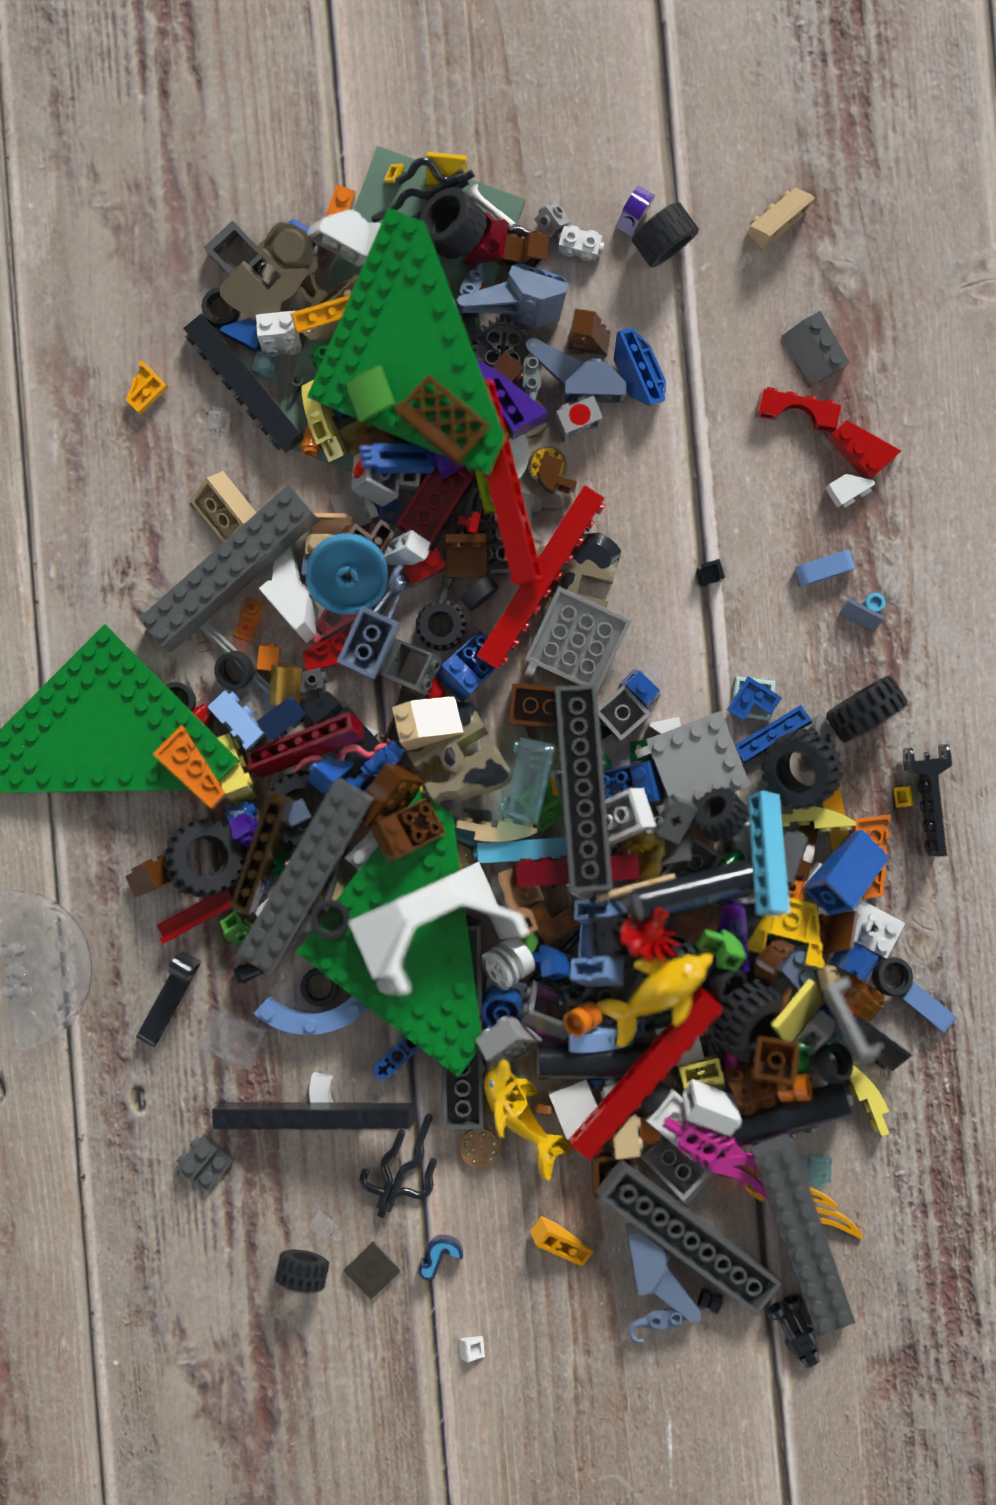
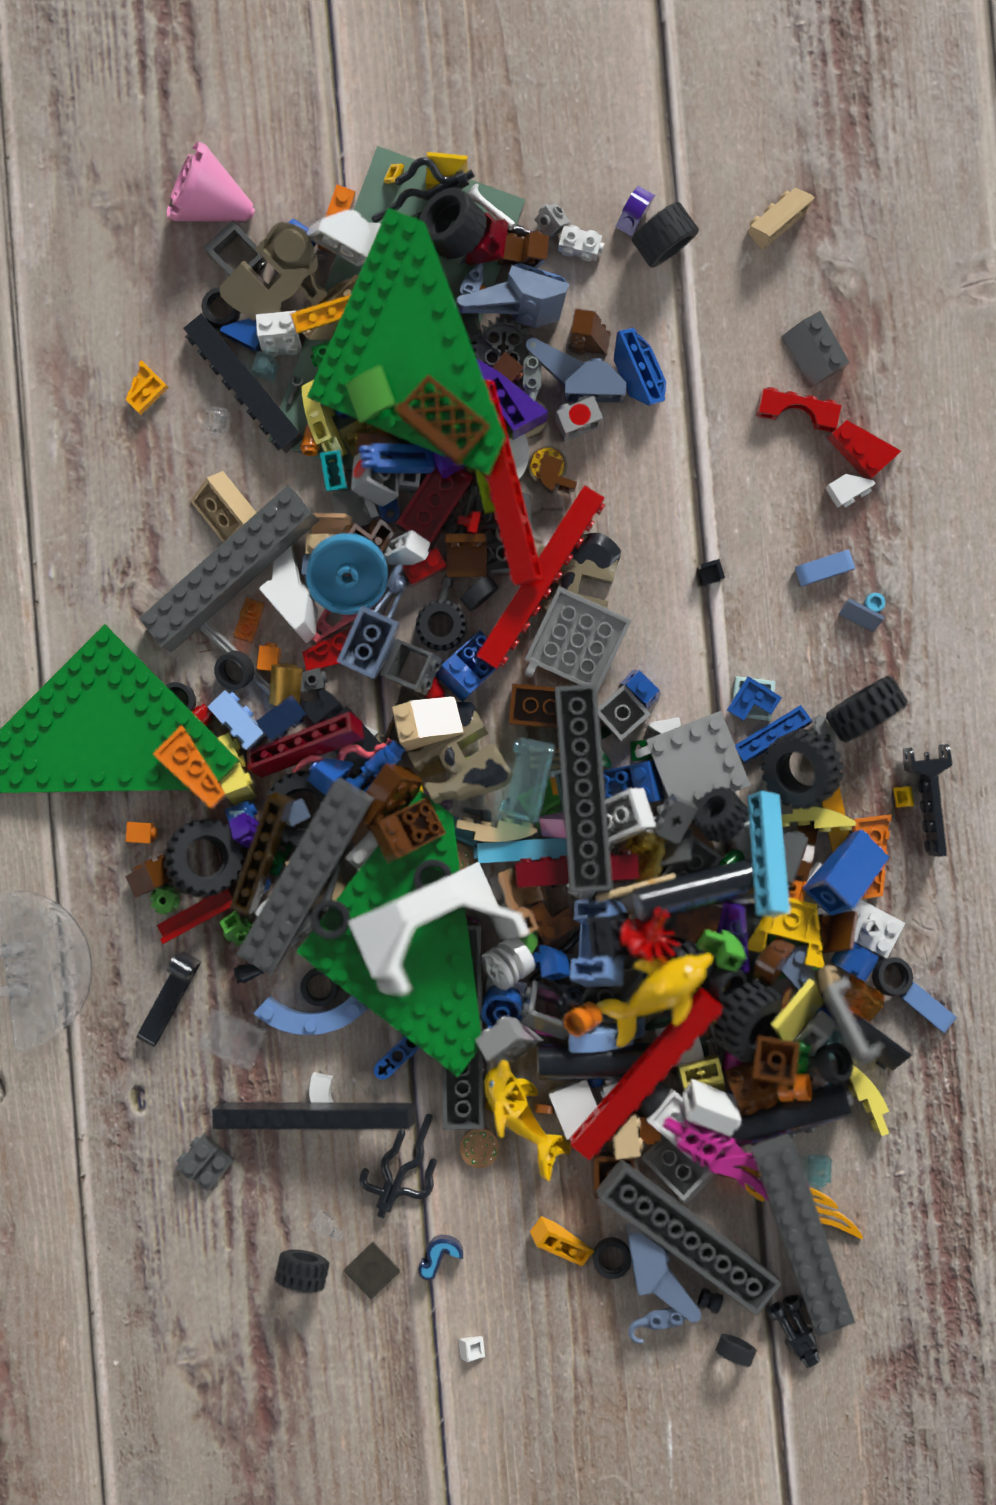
(141, 832): none -> orange brick
(172, 899): none -> bright green brick
(207, 192): none -> bright pink cone
(334, 472): none -> teal torso
(429, 863): none -> black tyre
(553, 825): none -> bright pink slope
(616, 1273): none -> black tyre
(736, 1350): none -> black tyre

